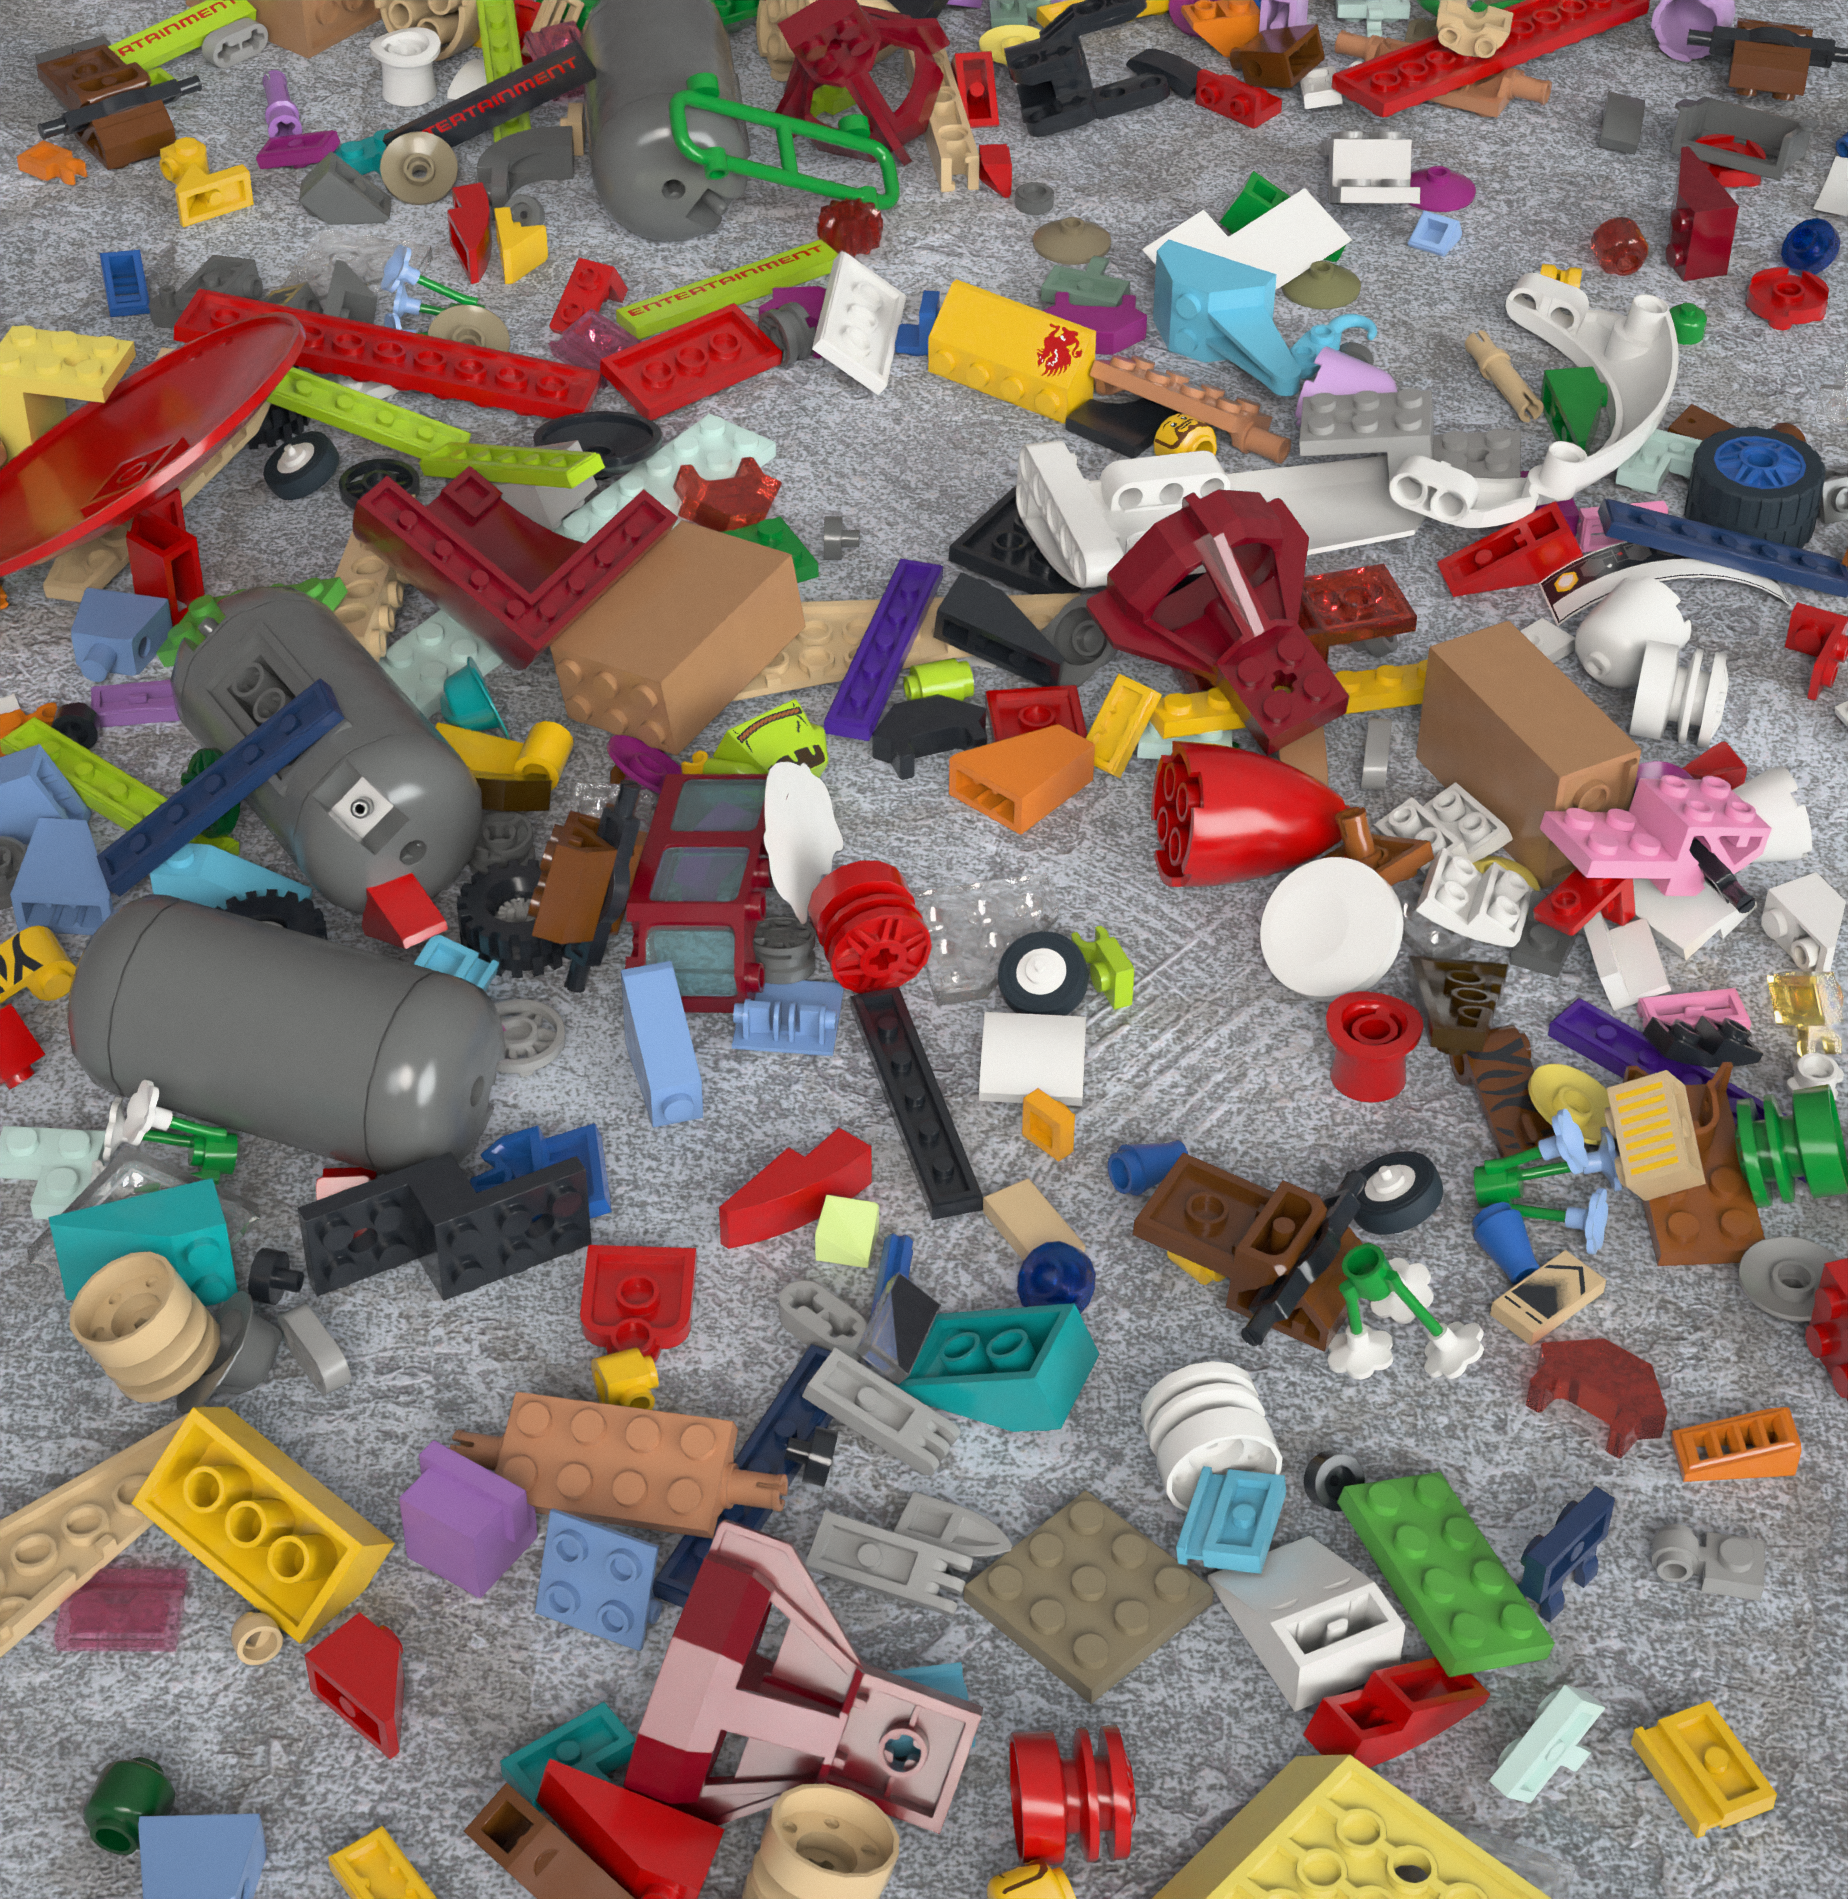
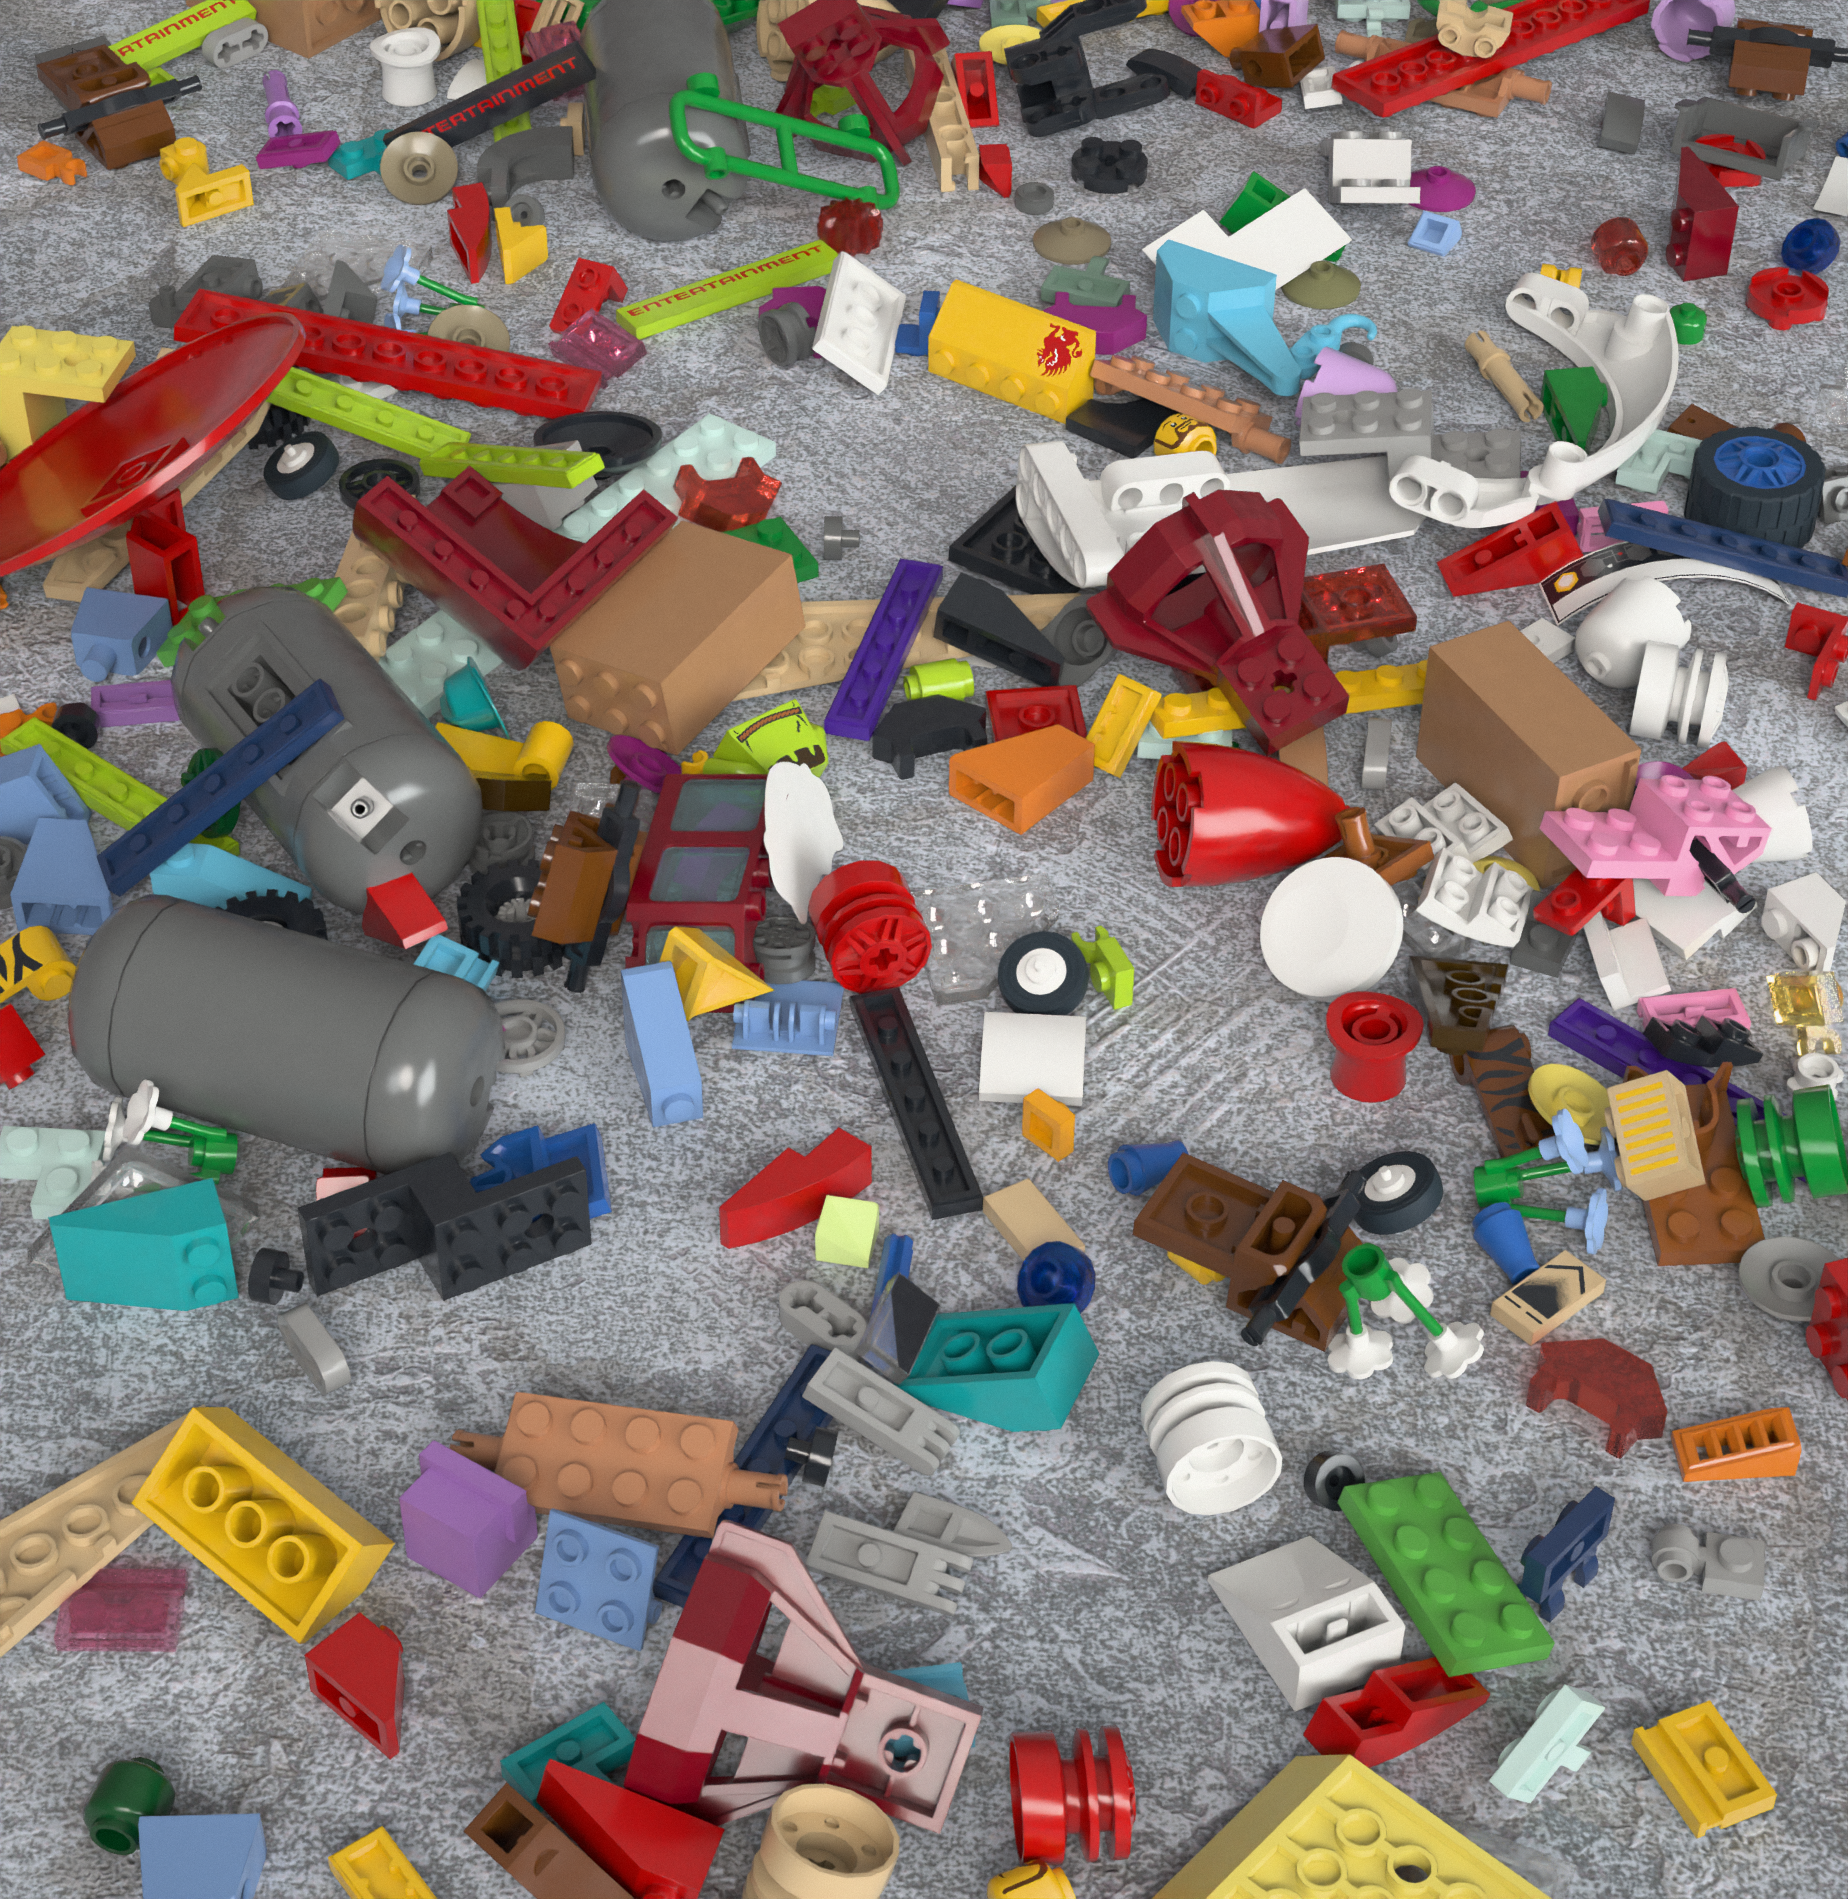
(125, 276): blue slope -> none
(145, 1327): tan wheel -> none
(242, 1358): dark grey piece -> none
(264, 1638): tan hinge -> none
(342, 194): dark grey slope -> none
(625, 1379): yellow plate -> none
(638, 1297): red plate -> none
(690, 362): red plate -> none
(708, 973): none -> yellow slope
(1088, 1596): dark tan plate -> none
(1109, 165): none -> black plate
(1232, 1520): medium azure plate -> none

